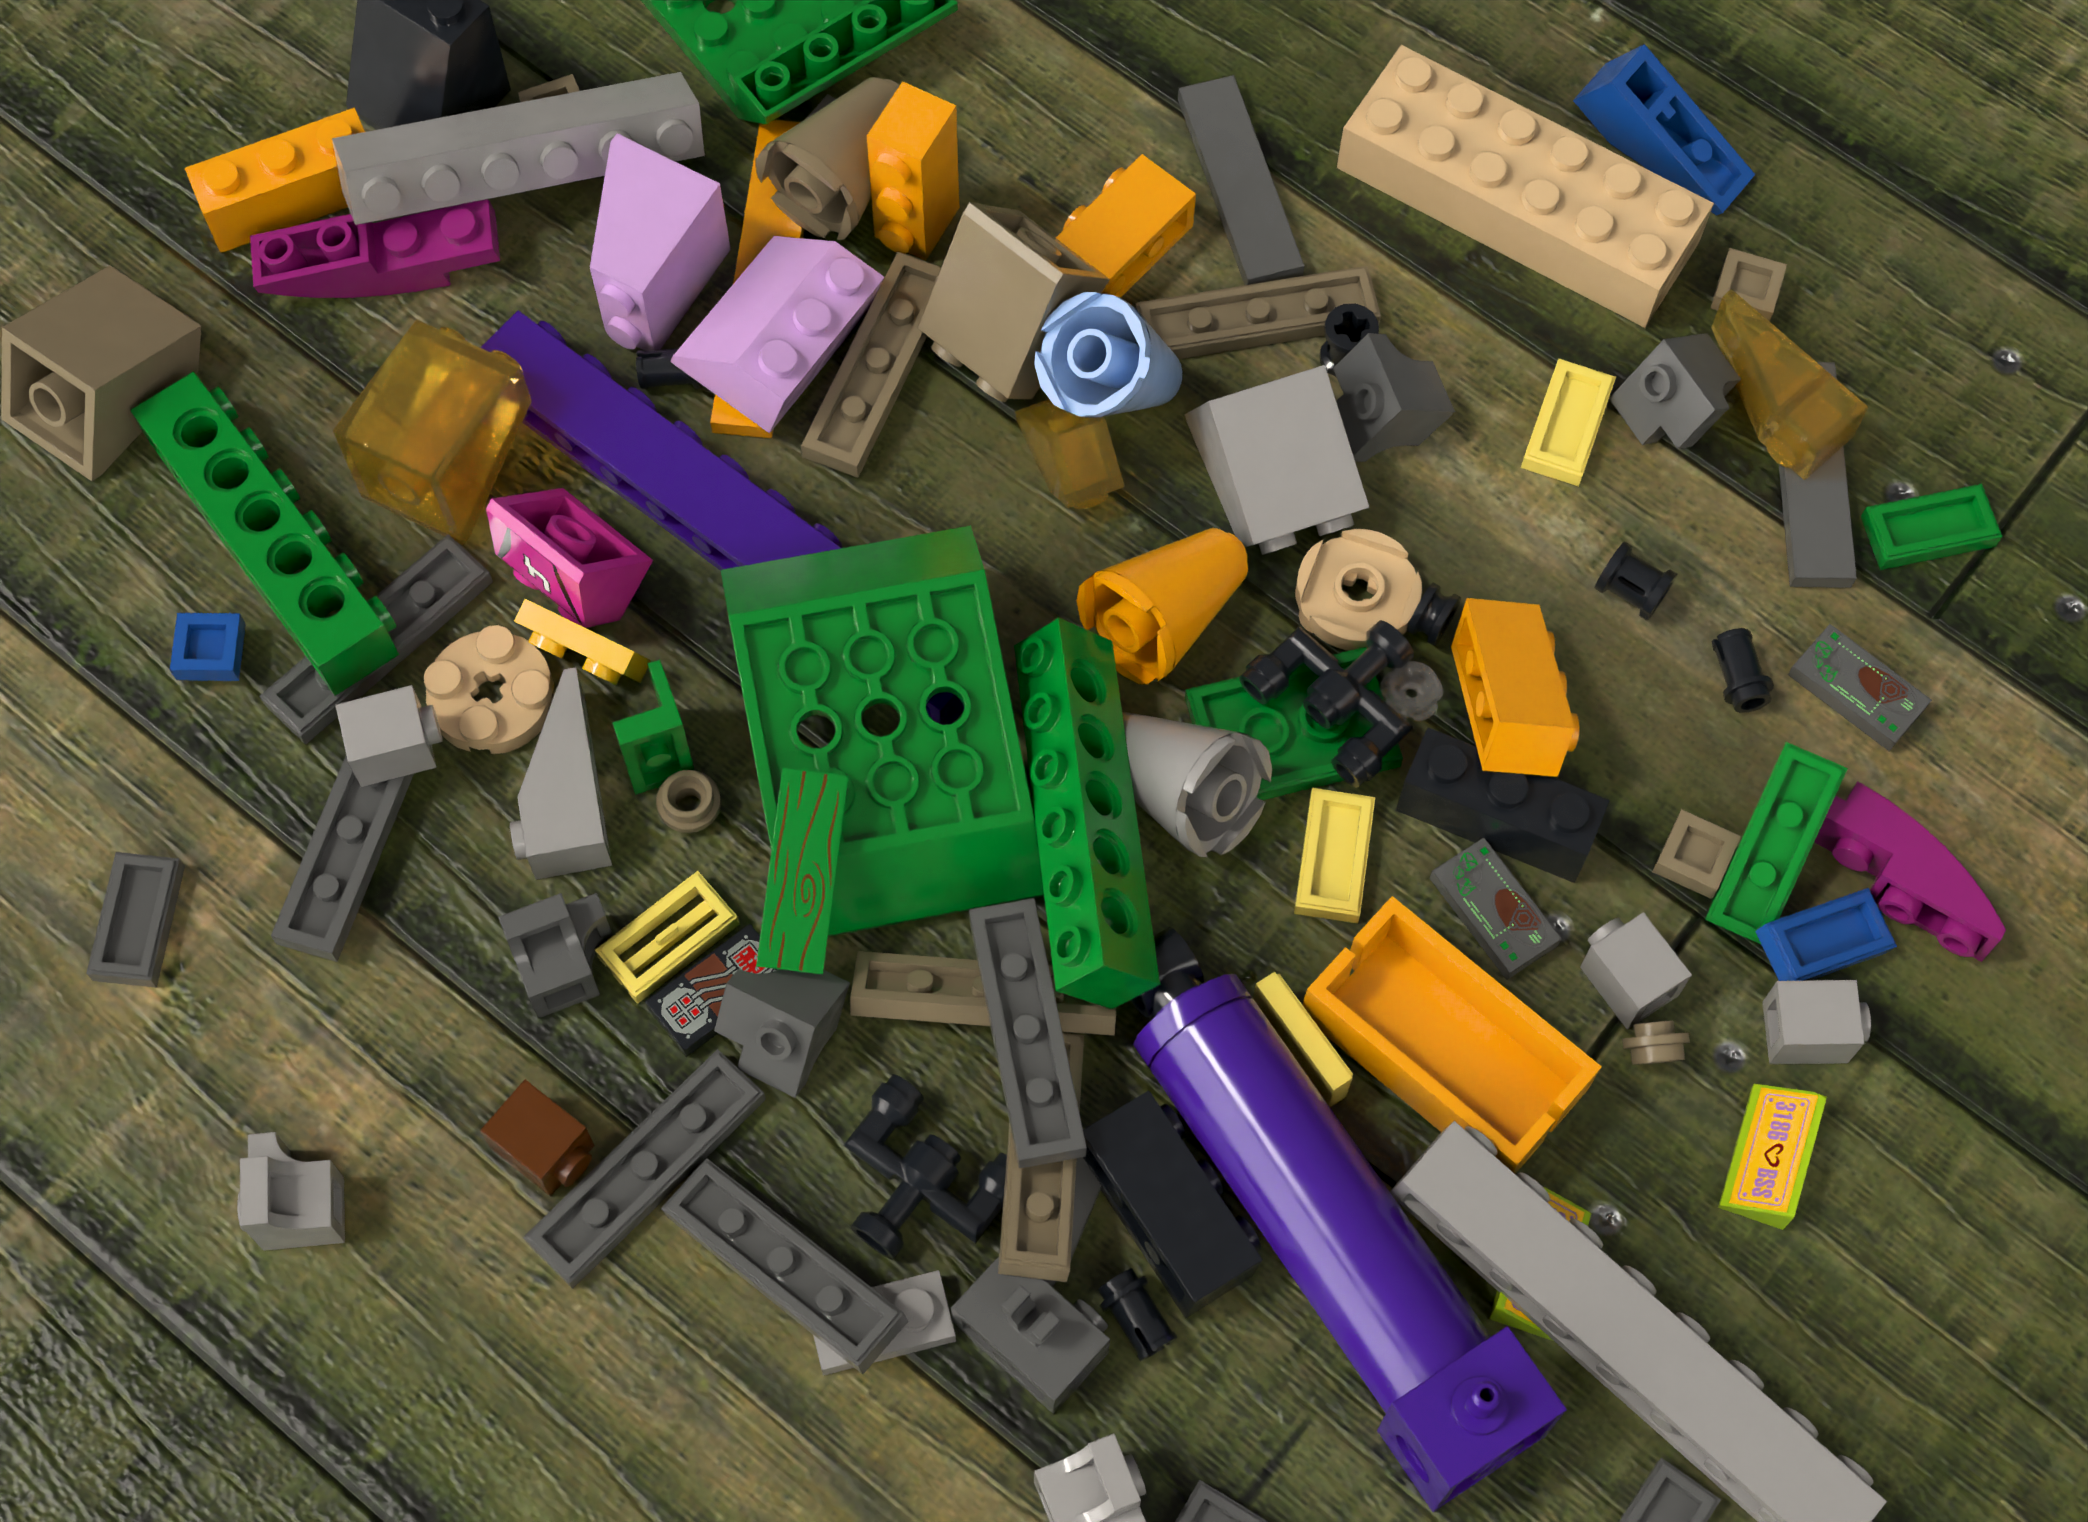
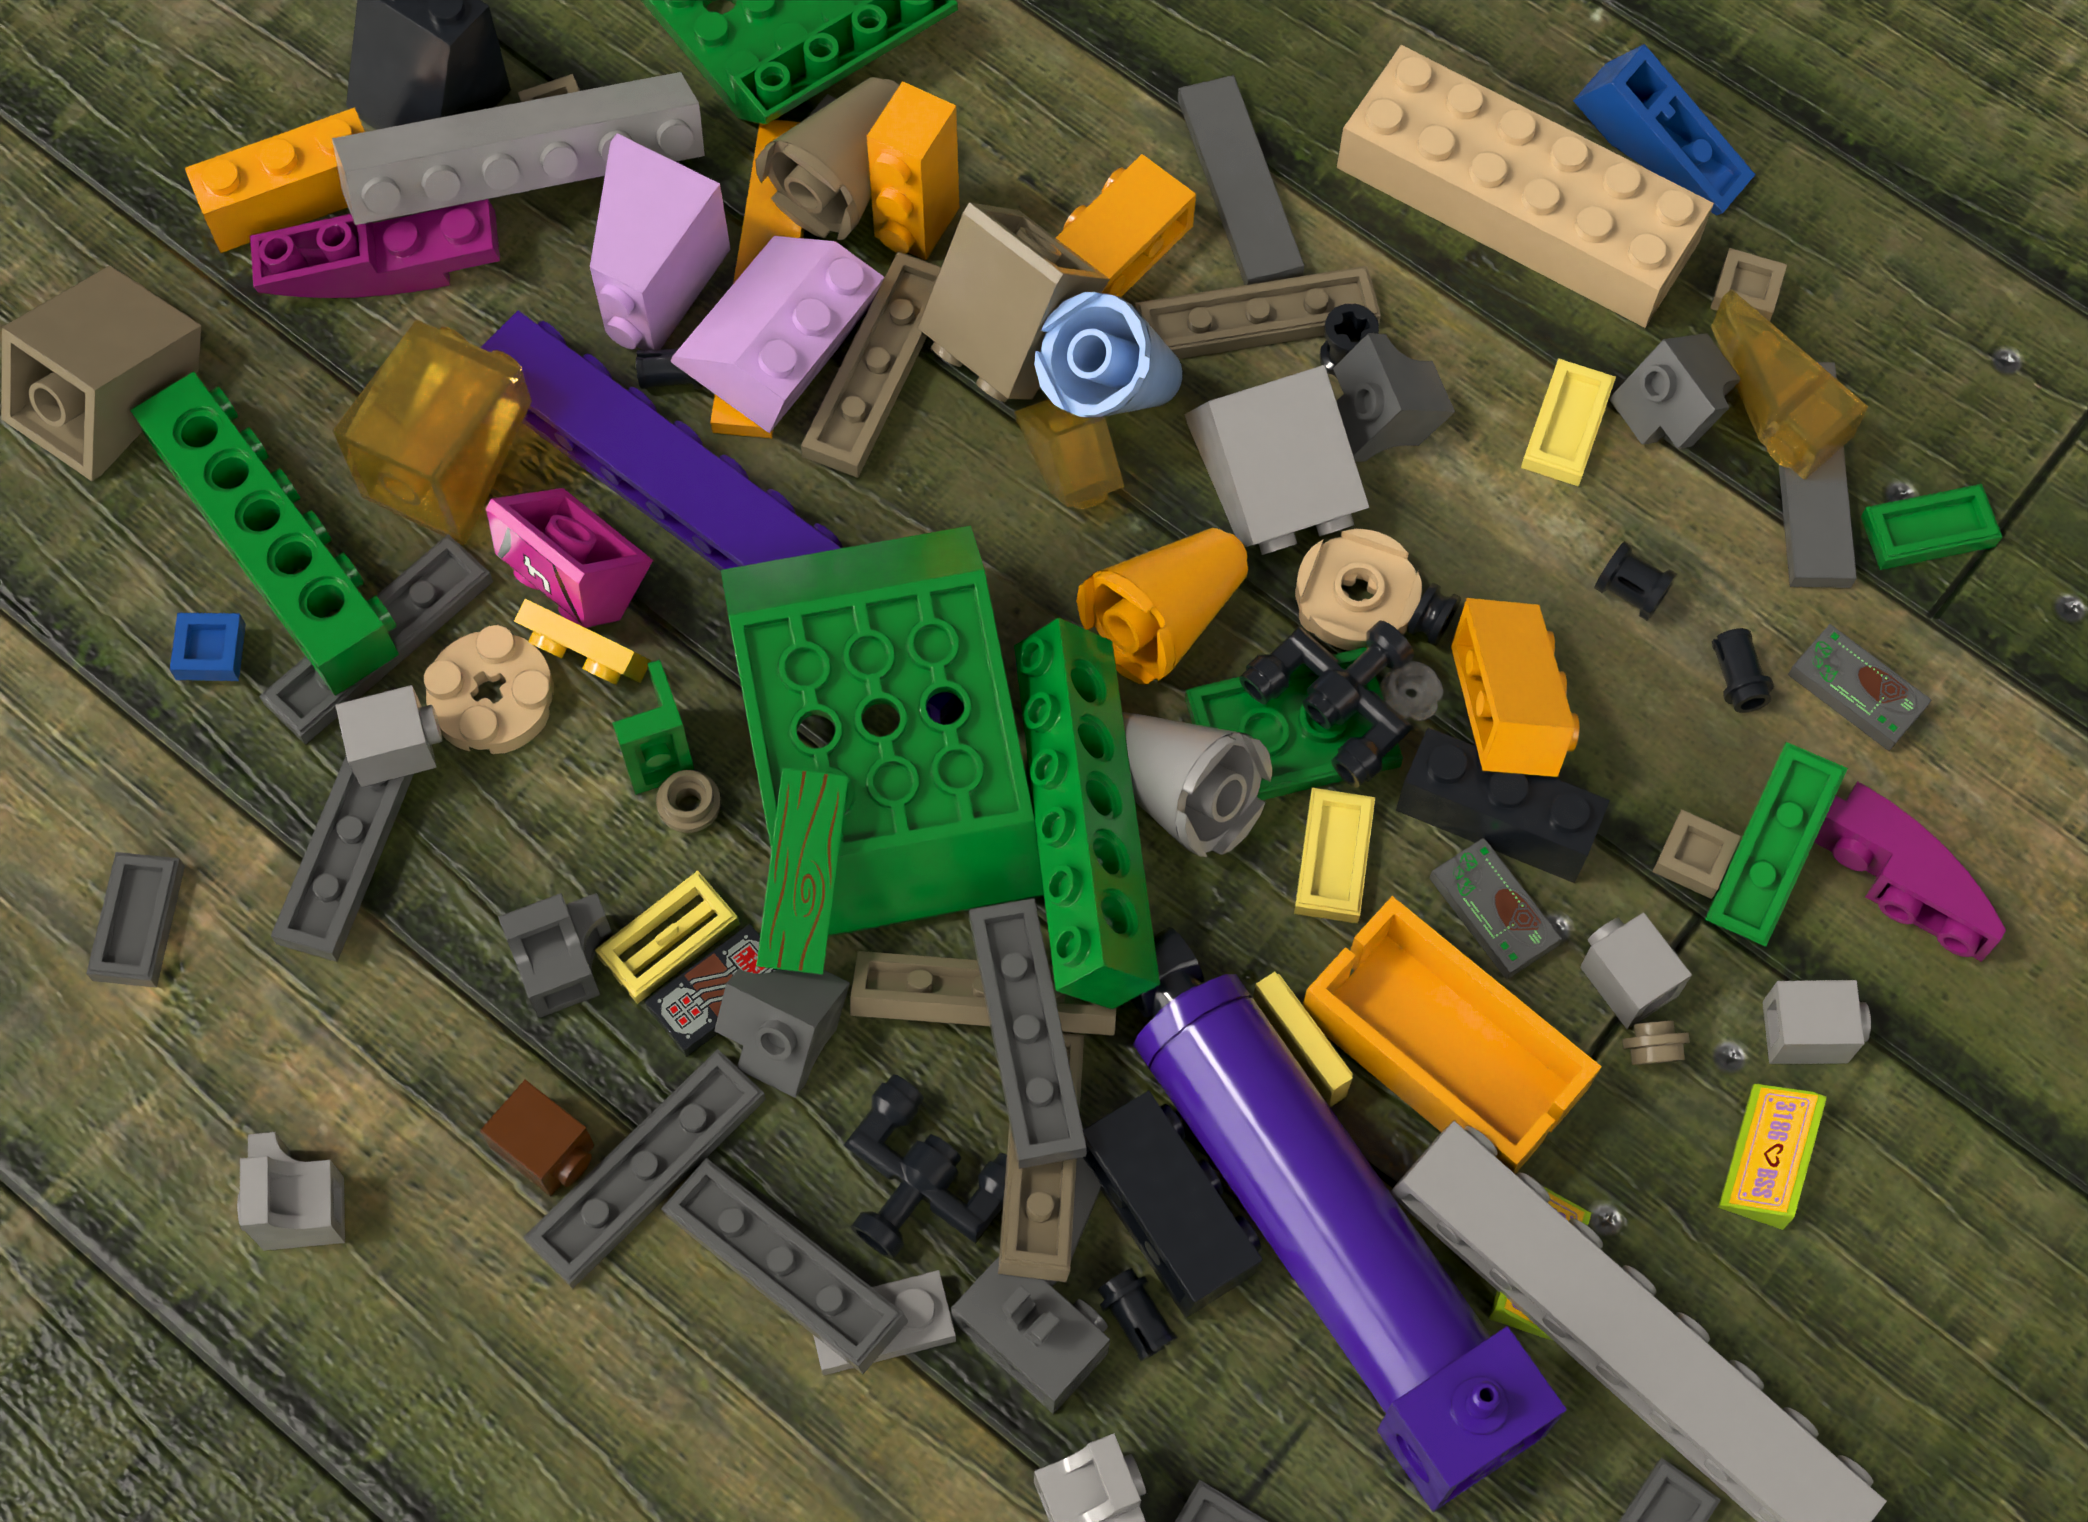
(561, 795): light grey slope -> none
(1826, 938): blue tile -> none

